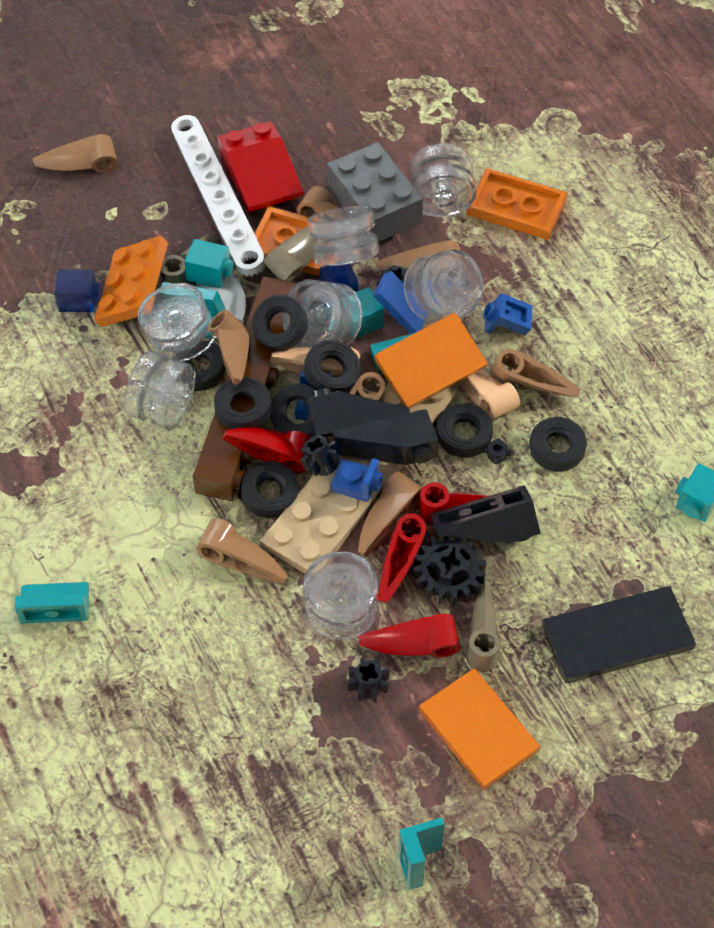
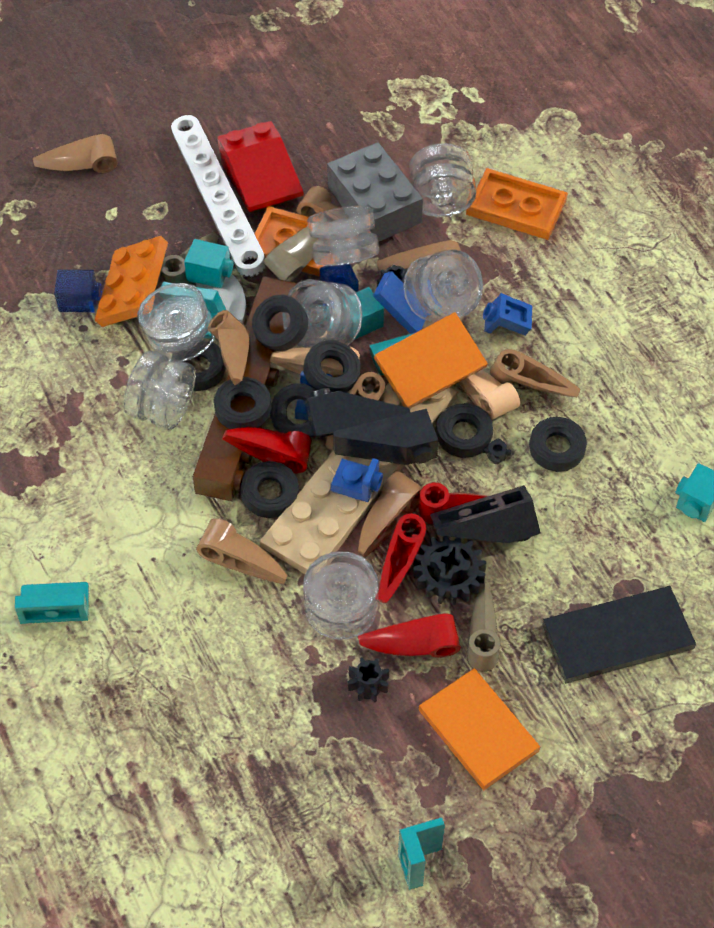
(321, 455): black gear -> none

